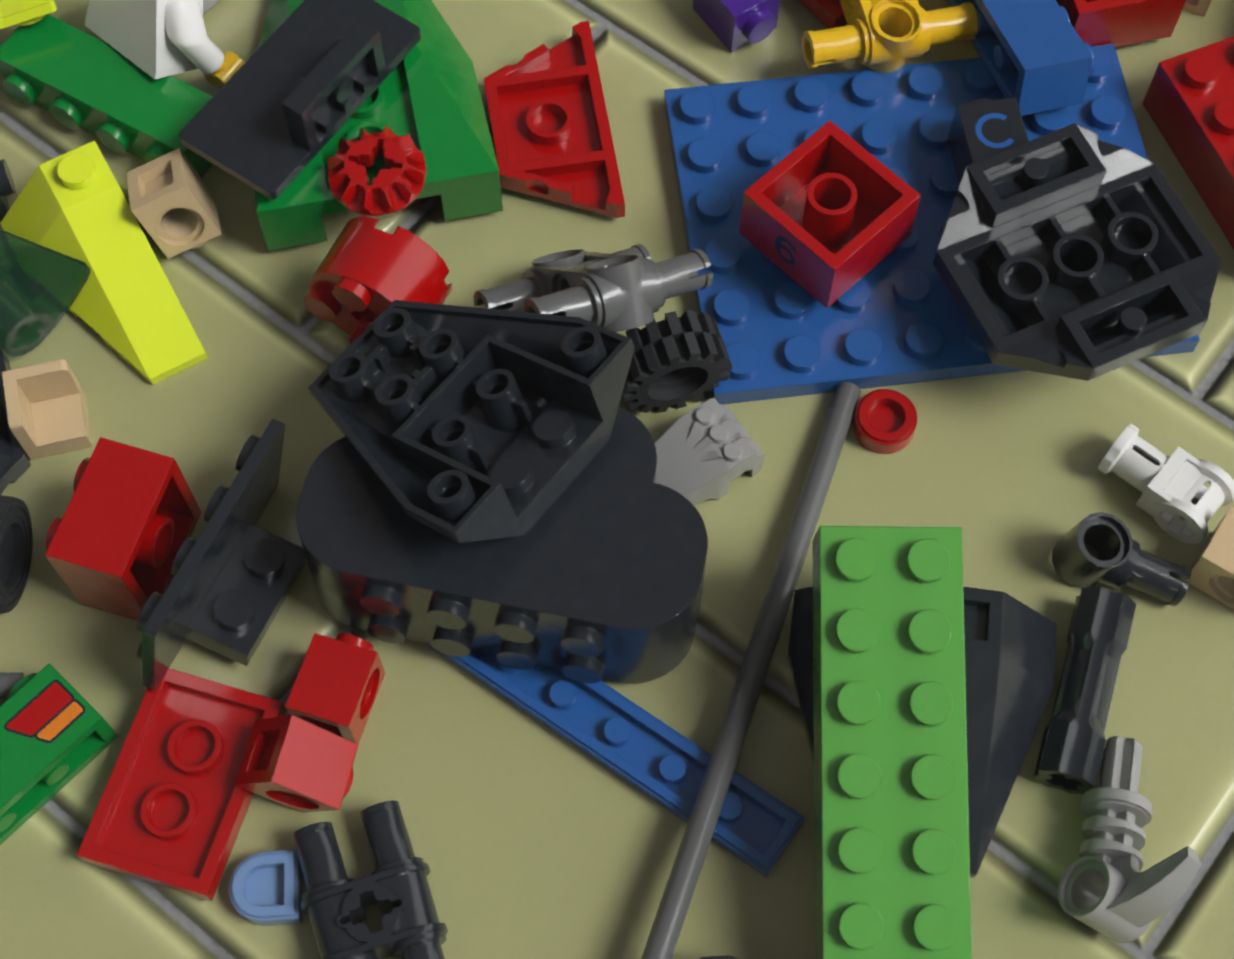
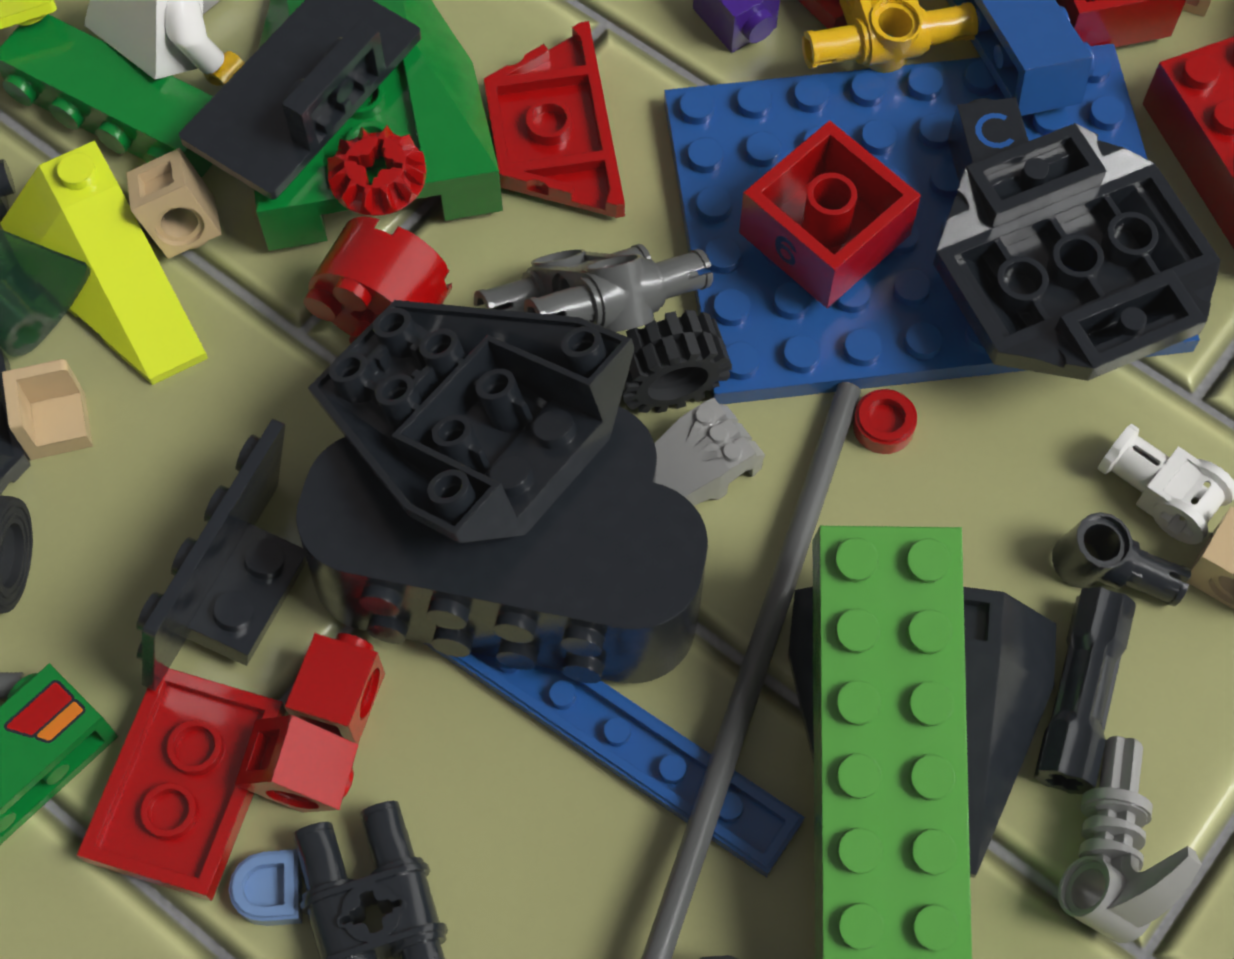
(122, 528): red brick -> none

